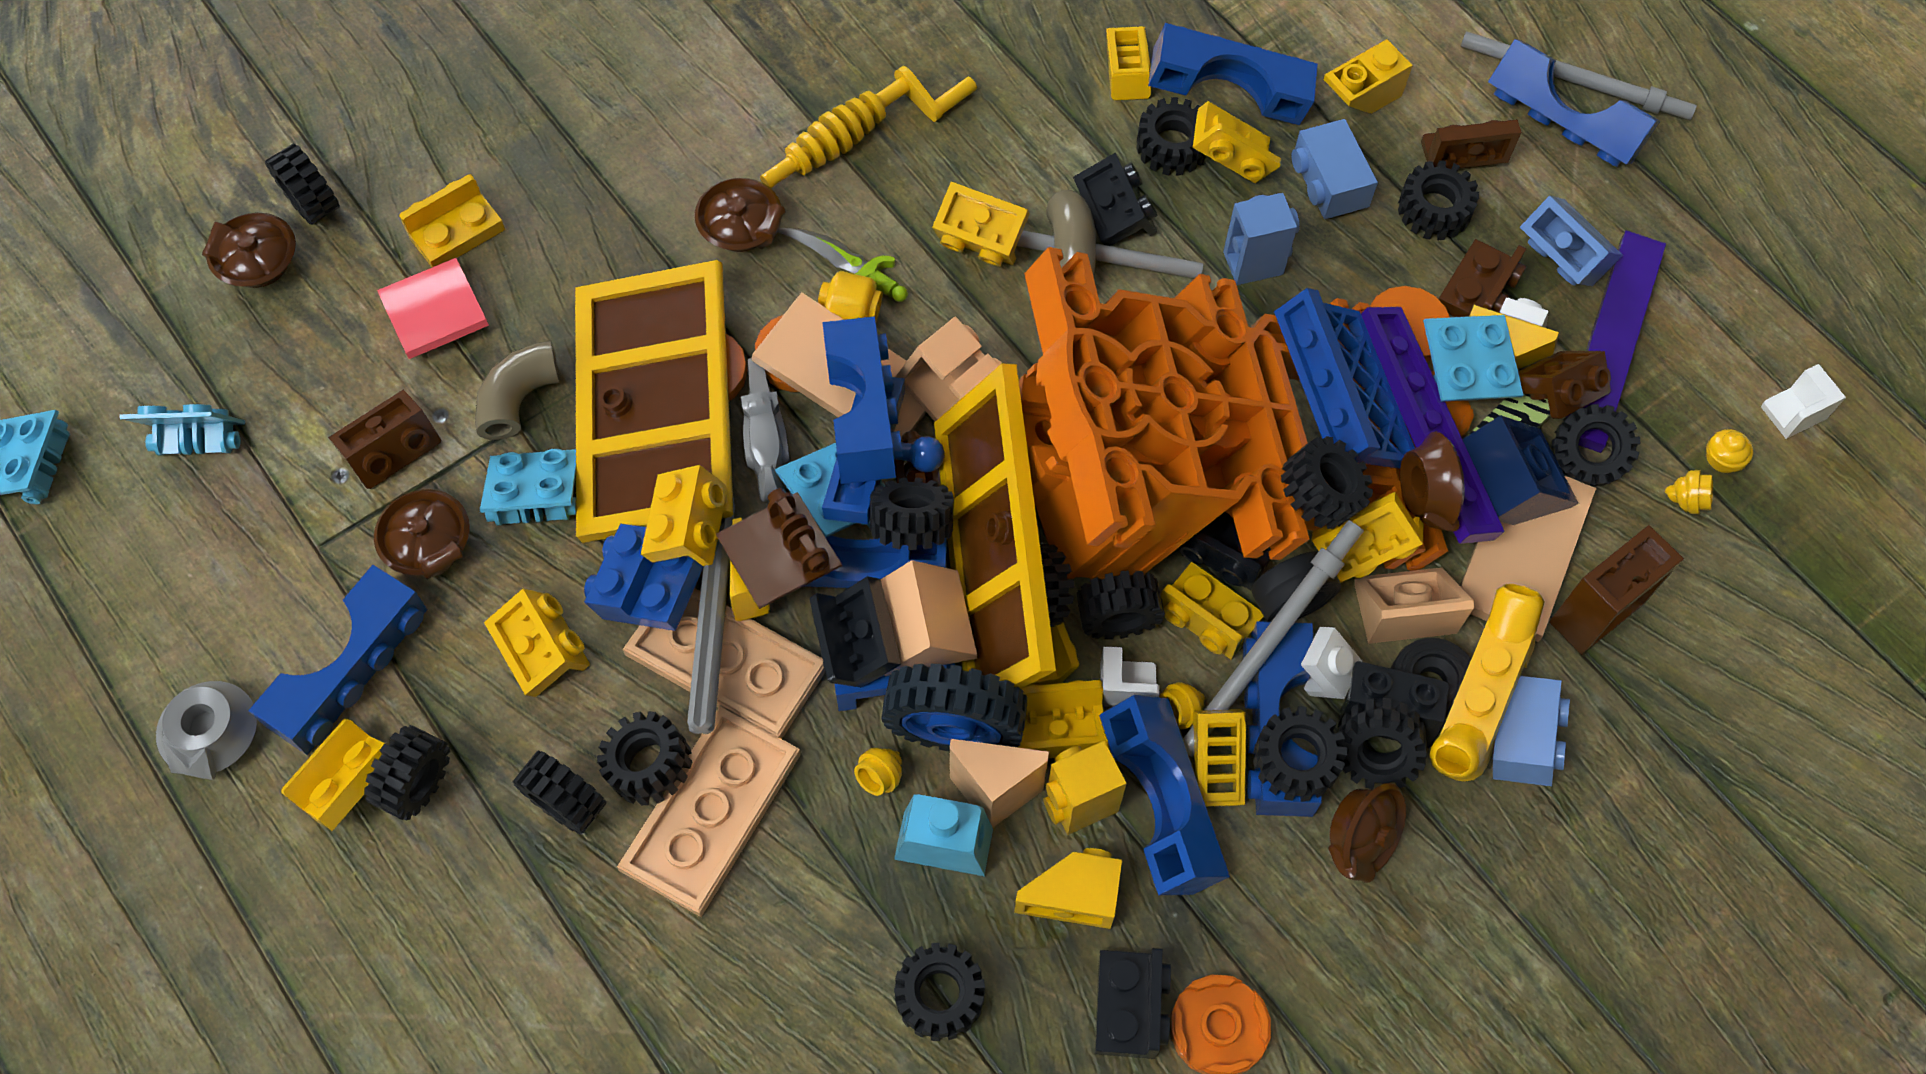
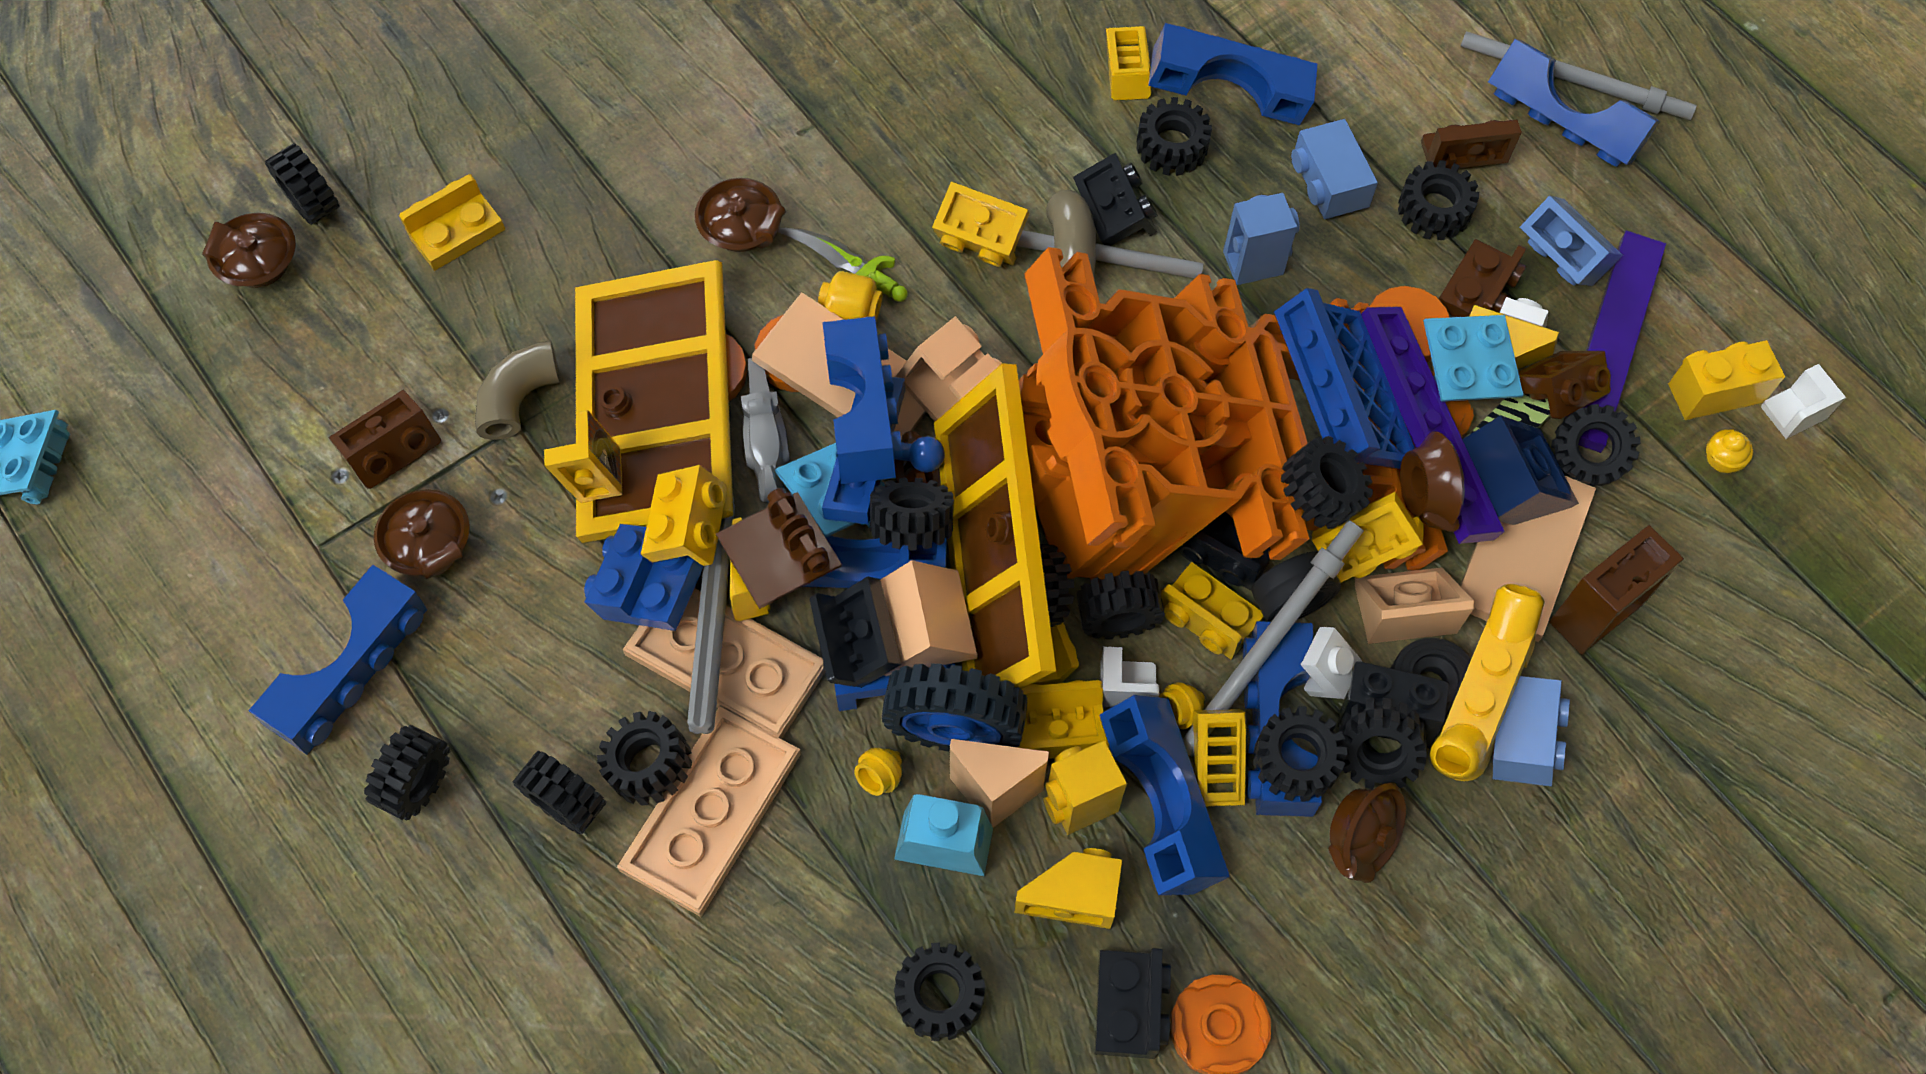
(193, 428): medium azure hinge -> none
(205, 729): light grey piece -> none
(334, 774): yellow bracket -> none
(432, 308): coral slope -> none
(529, 483): medium azure hinge -> none
(536, 640): yellow bracket -> none
(590, 467): none -> yellow panel
(848, 123): yellow piece -> none
(1233, 143): yellow bracket -> none
(1371, 78): yellow slope -> none
(1692, 492): yellow plate -> none
(1725, 379): none -> yellow brick

